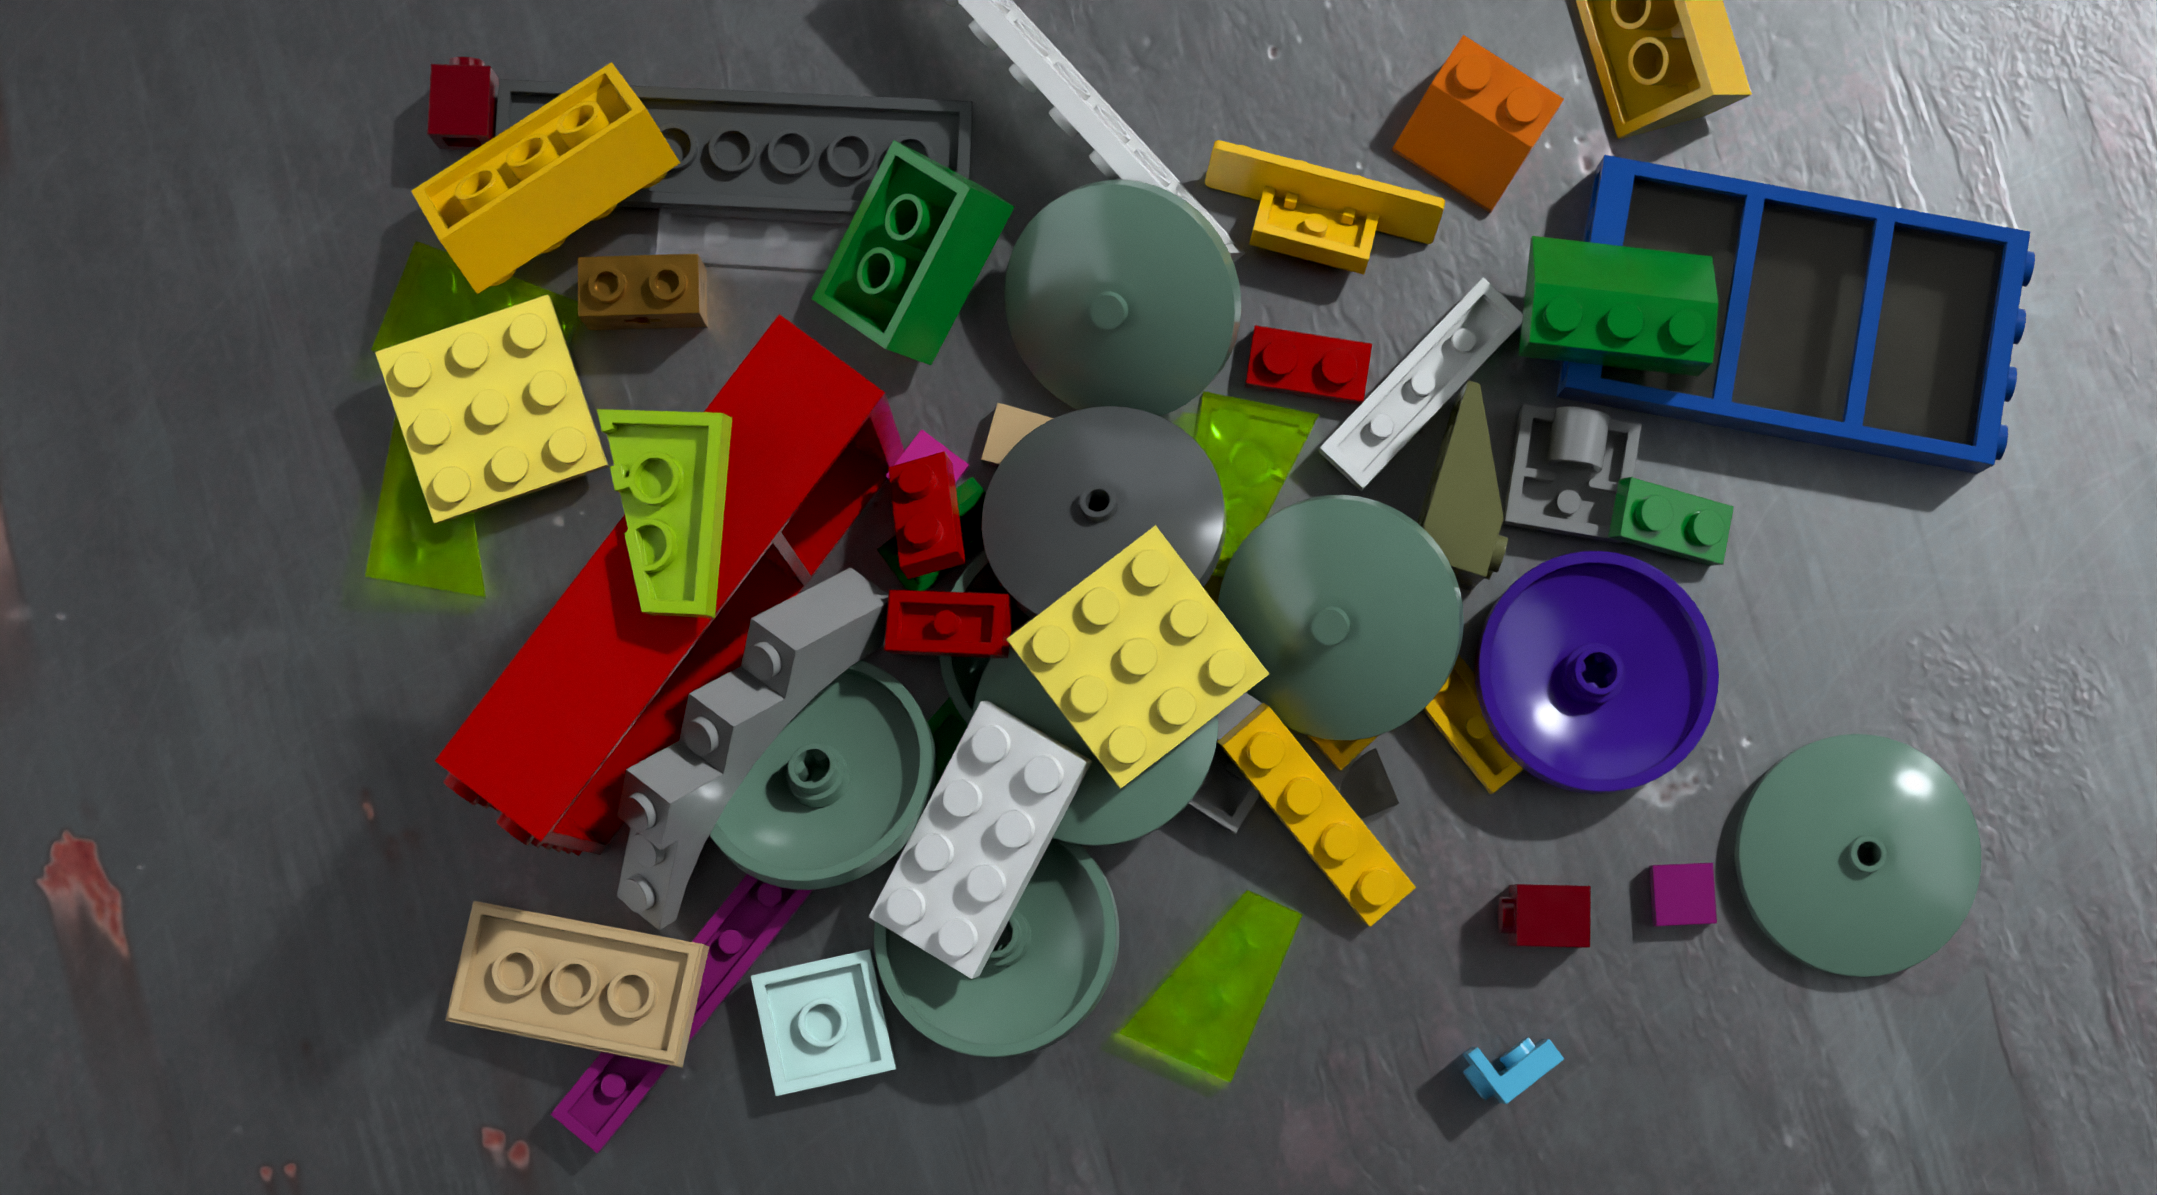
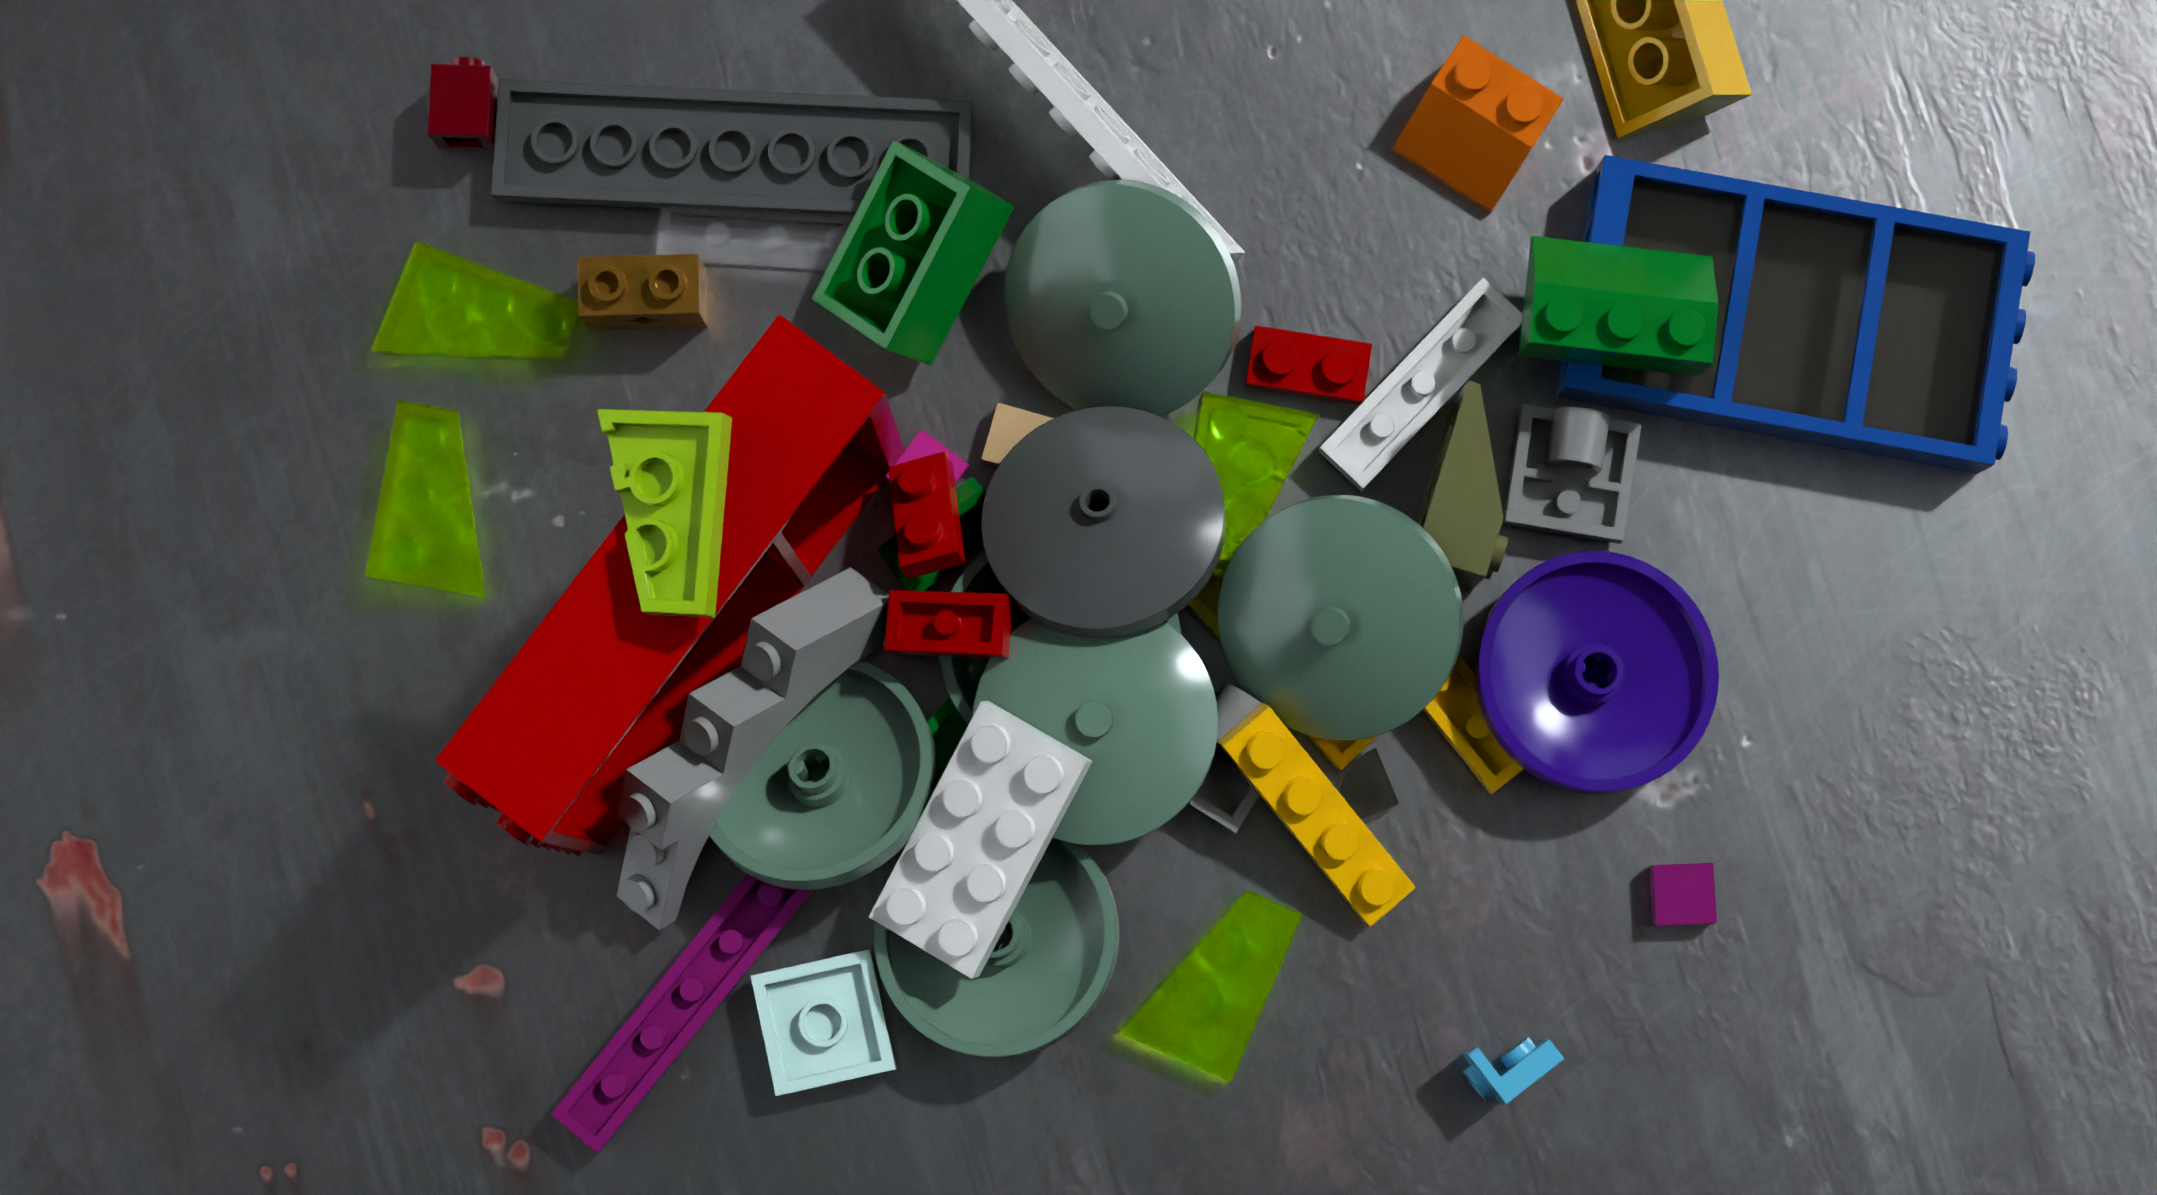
(491, 409): light yellow plate -> none
(545, 178): yellow slope -> none
(577, 983): tan tile -> none
(1137, 657): light yellow plate -> none
(1320, 210): yellow bracket -> none
(1546, 915): dark red brick -> none
(1670, 521): green plate -> none
(1803, 865): sand green dish -> none

